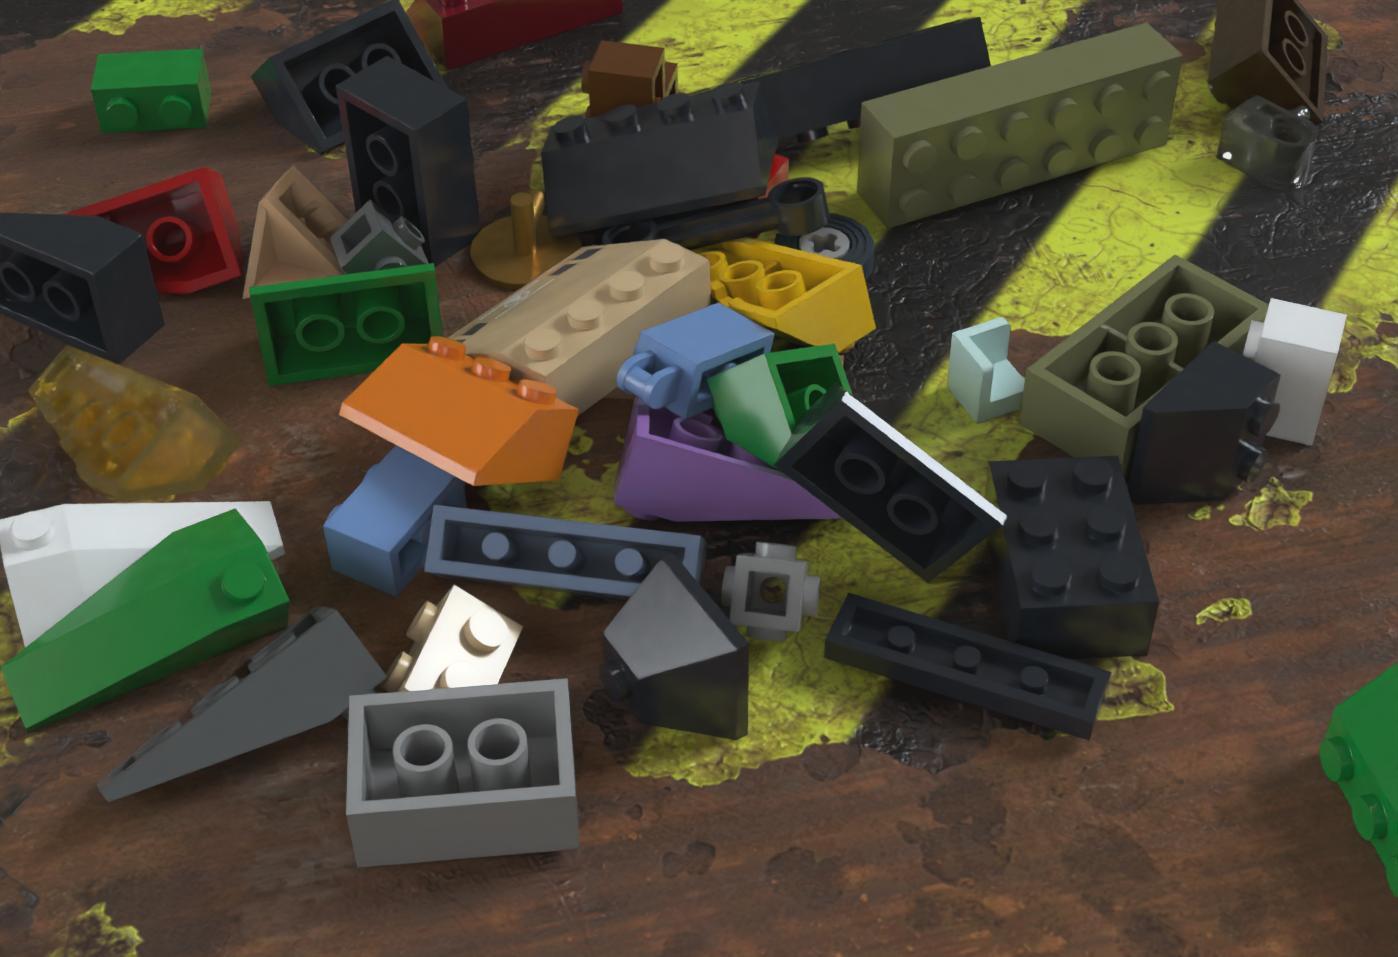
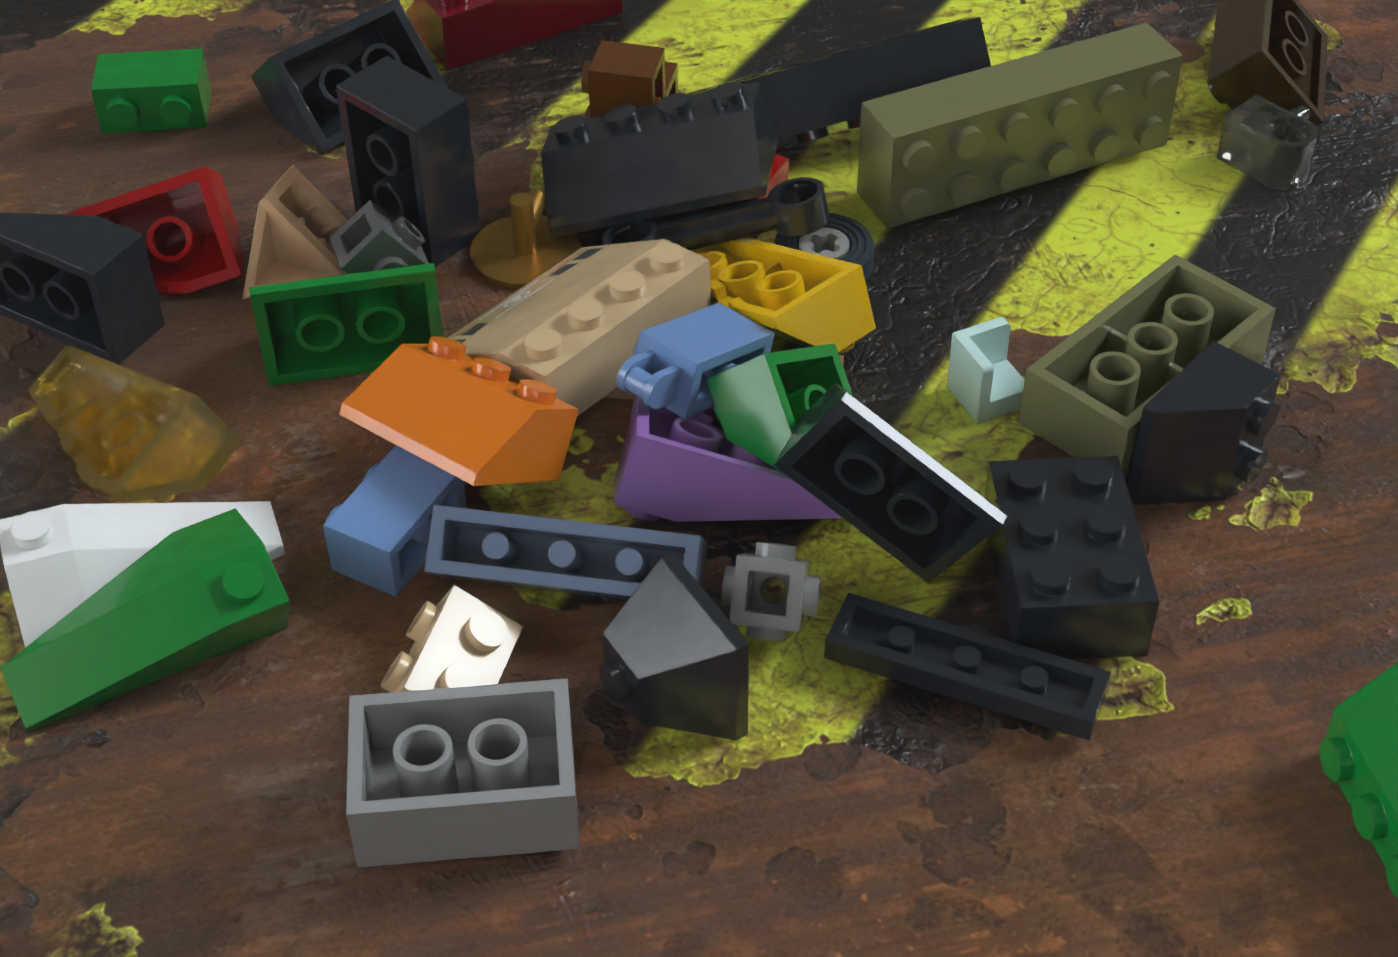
(294, 686): dark grey wedge -> none
(1302, 348): white brick -> none

